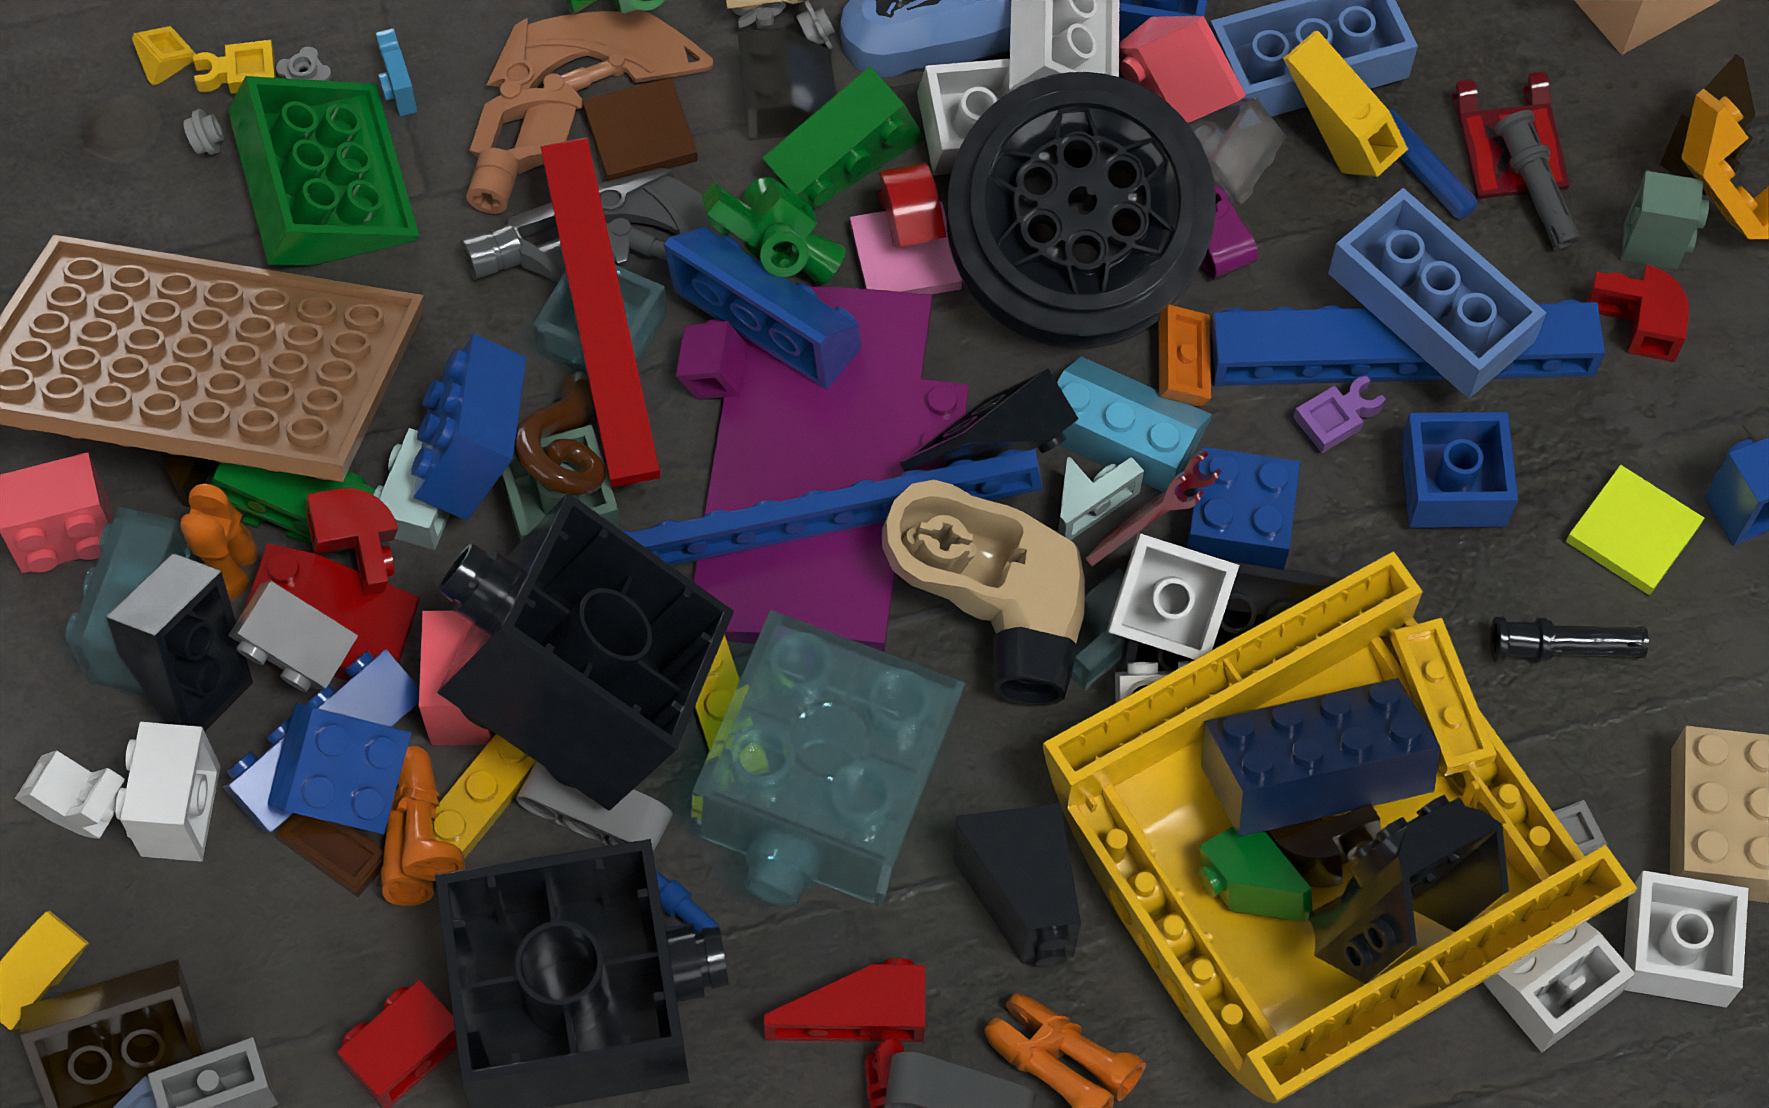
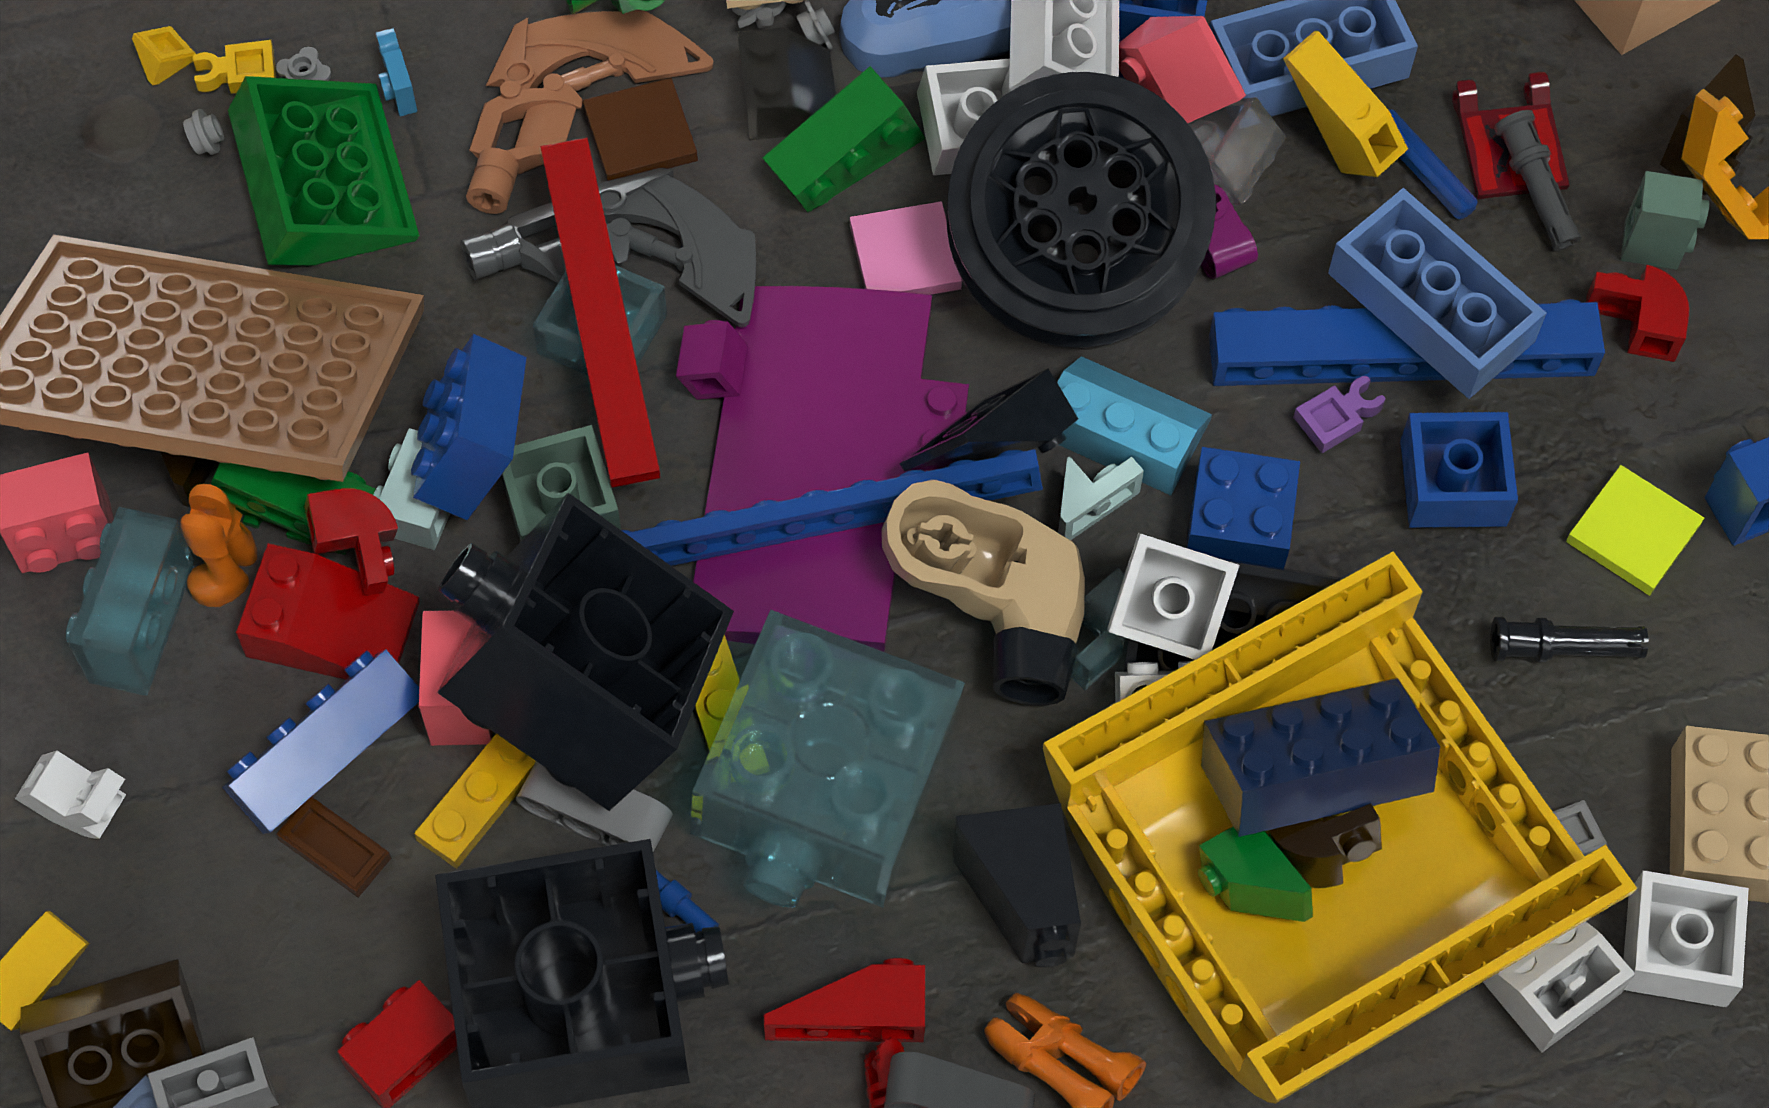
(169, 791): white brick -> none
(178, 642): black slope -> none
(292, 637): light grey brick -> none
(339, 768): blue brick -> none
(410, 847): orange piece -> none
(568, 414): reddish brown plant -> none
(762, 307): blue slope -> none
(775, 229): green brick -> none
(911, 205): red brick -> none
(1168, 500): dark red flag -> none
(1184, 356): orange plate -> none
(1438, 864): black slope -> none
(1443, 696): yellow plate -> none

